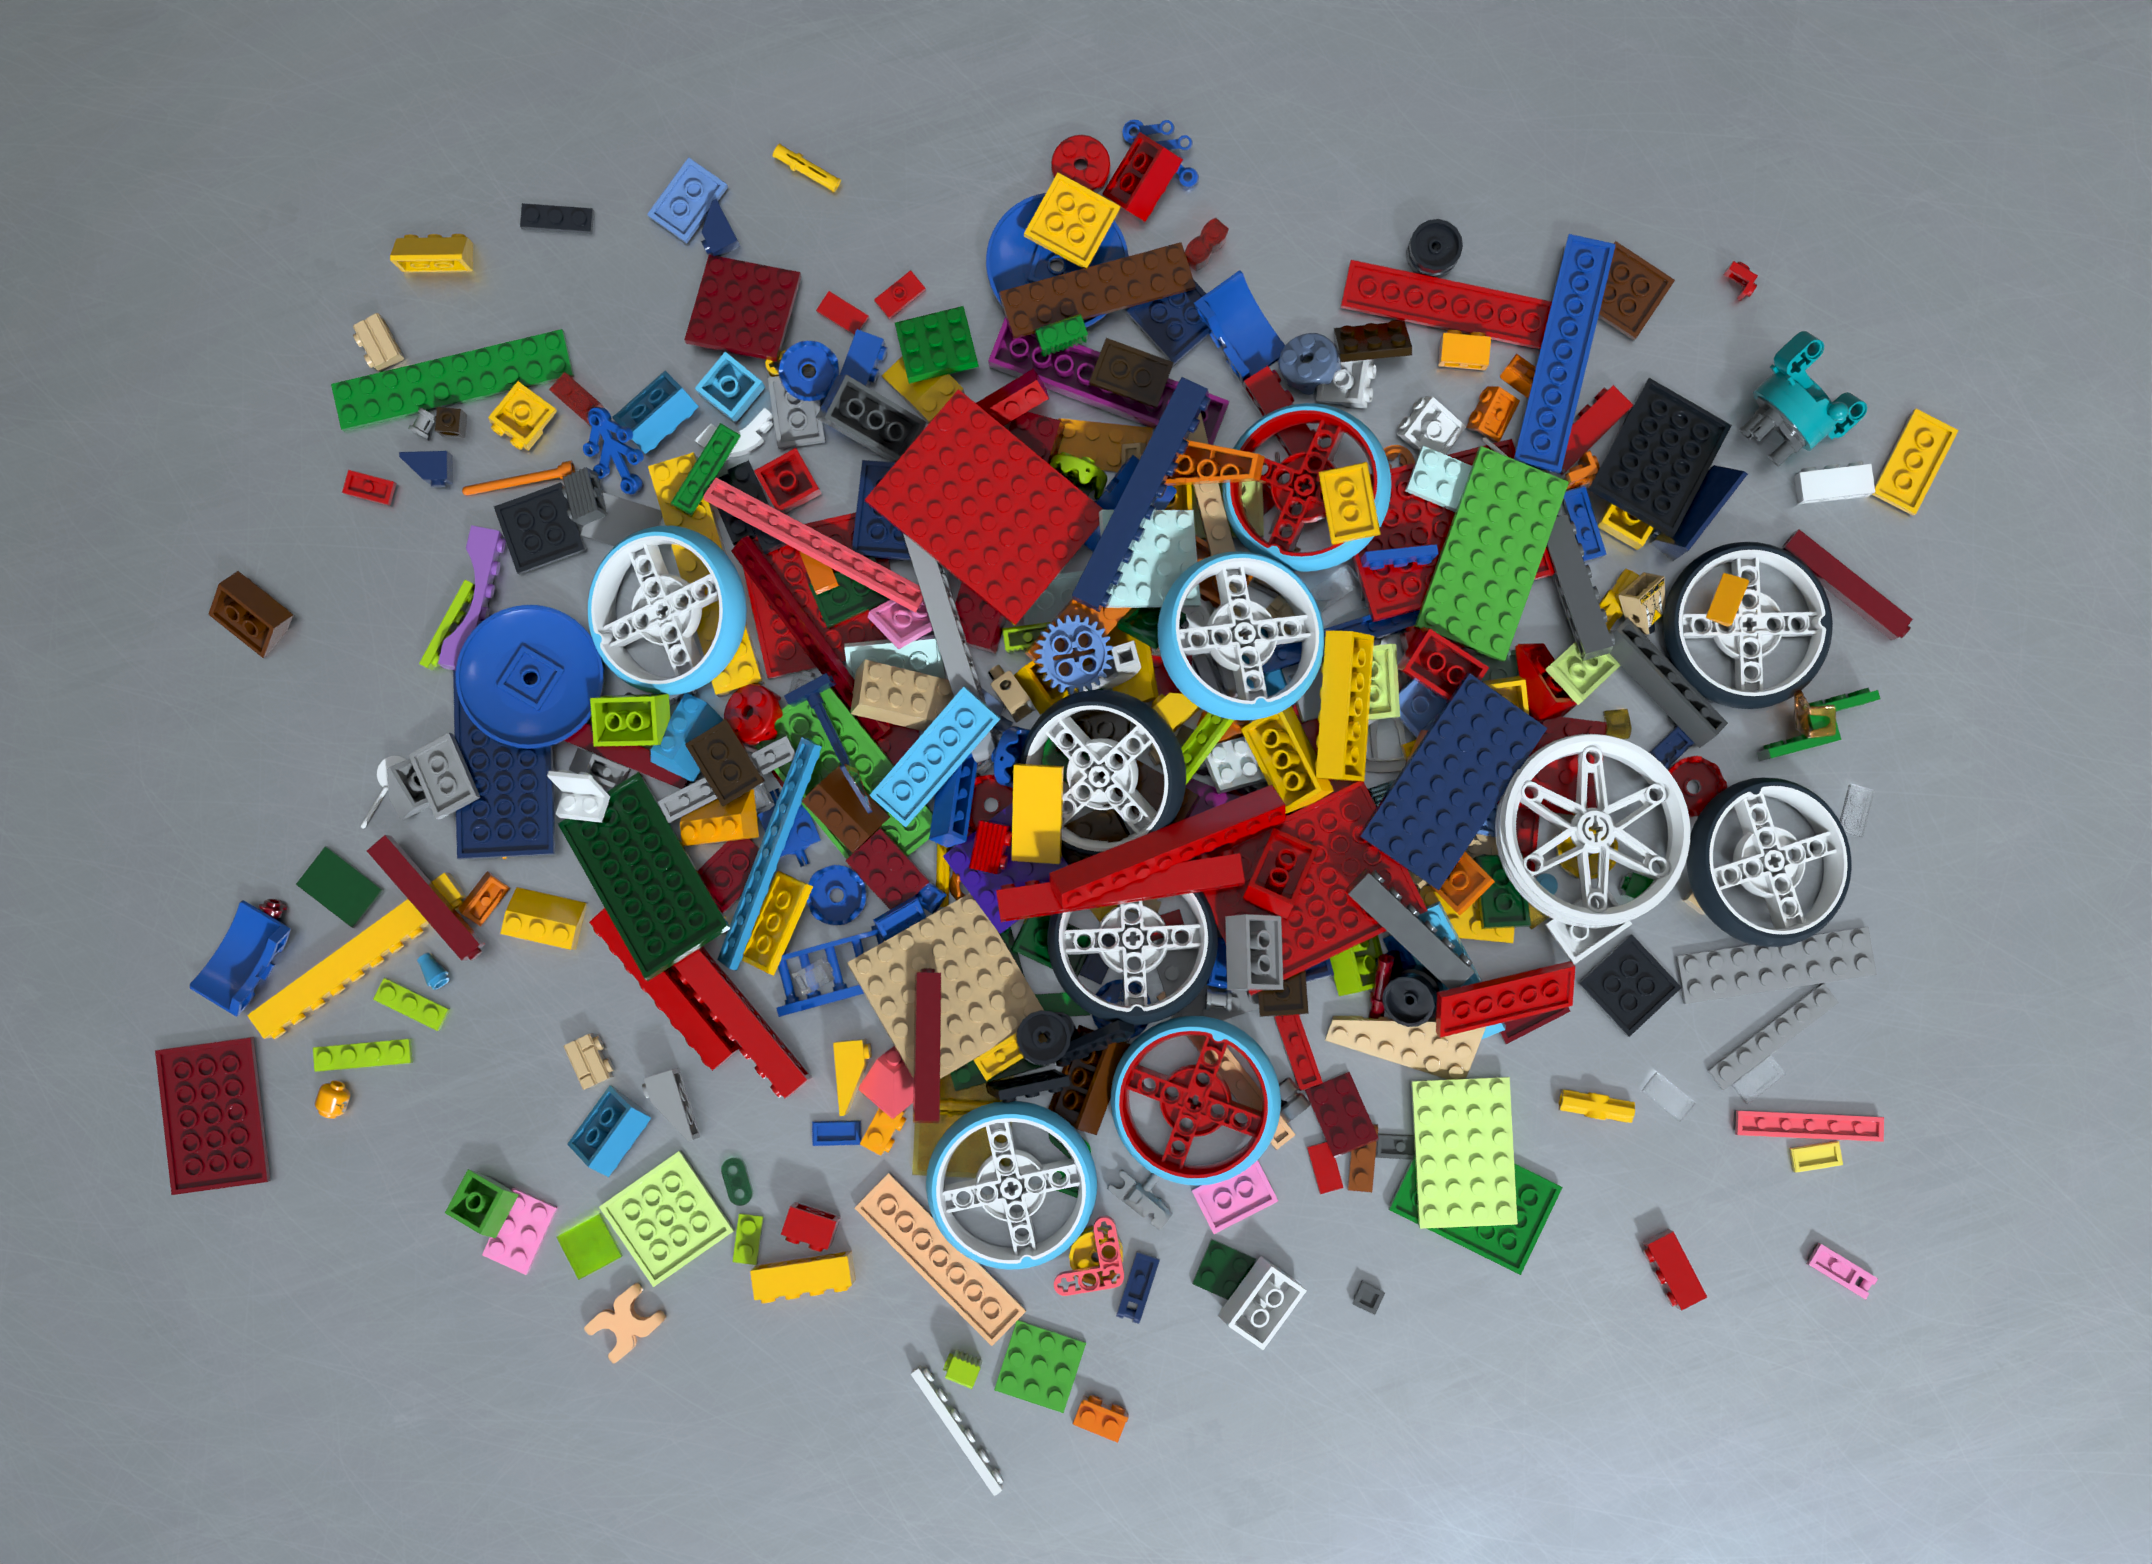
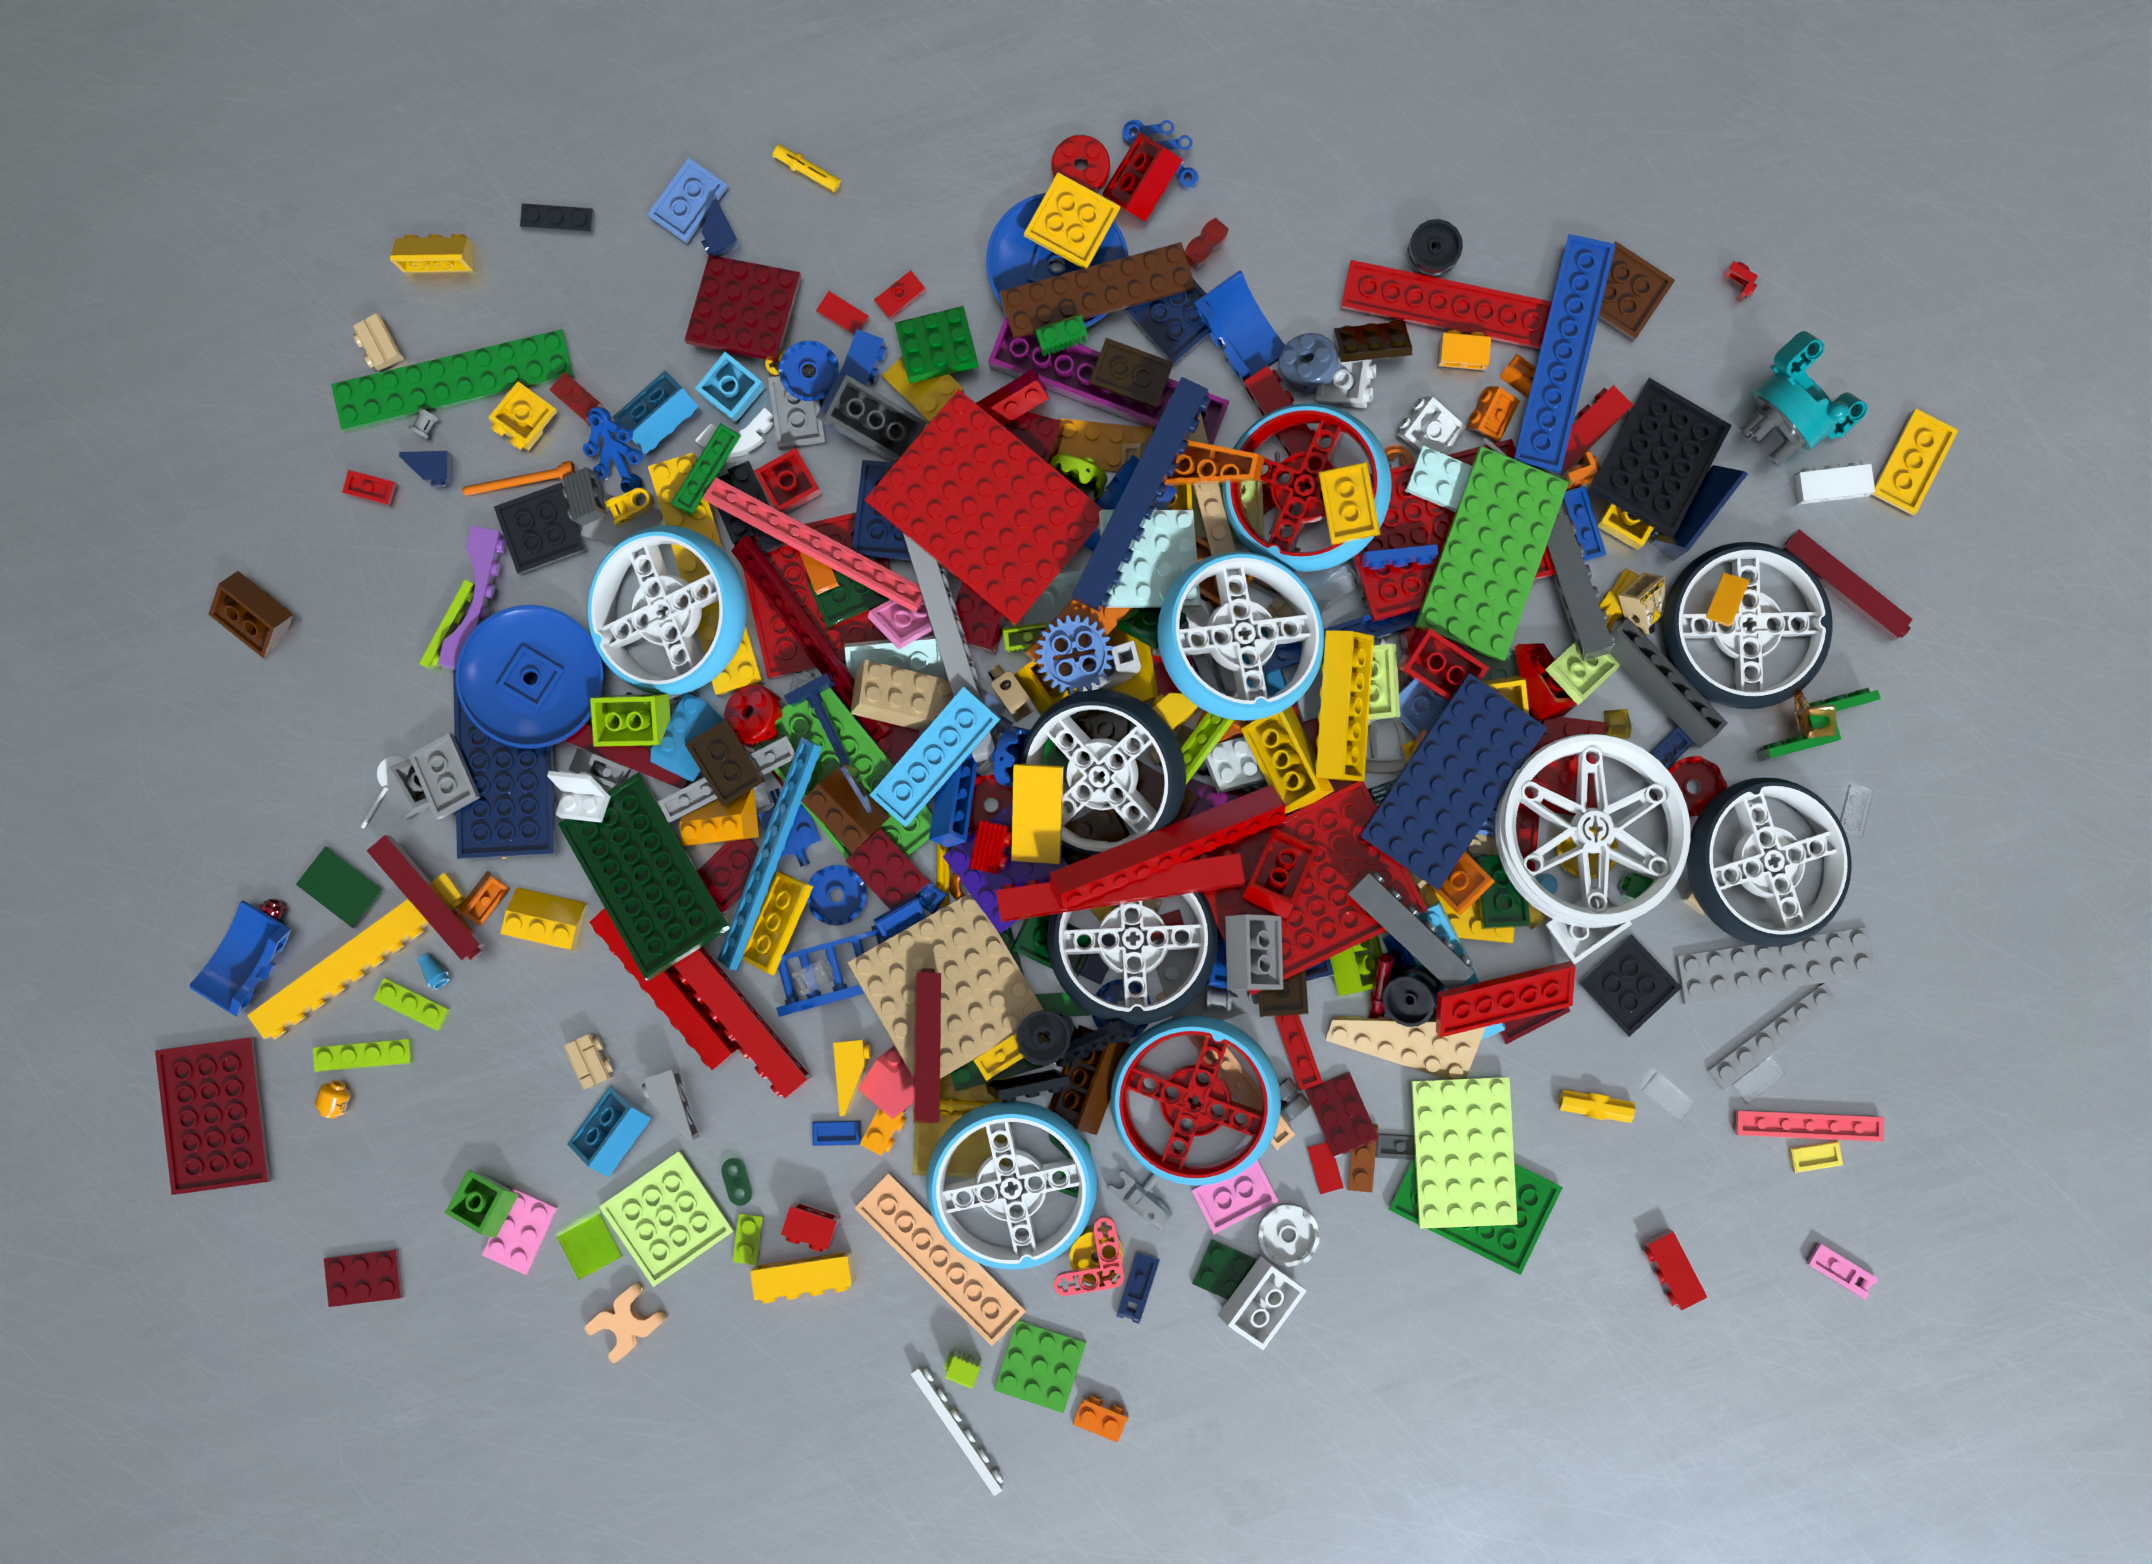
(363, 1277): none -> dark red plate
(451, 422): dark brown brick -> none
(625, 507): none -> yellow piece
(1301, 1247): none -> white plate
(1368, 1298): dark grey plate -> none

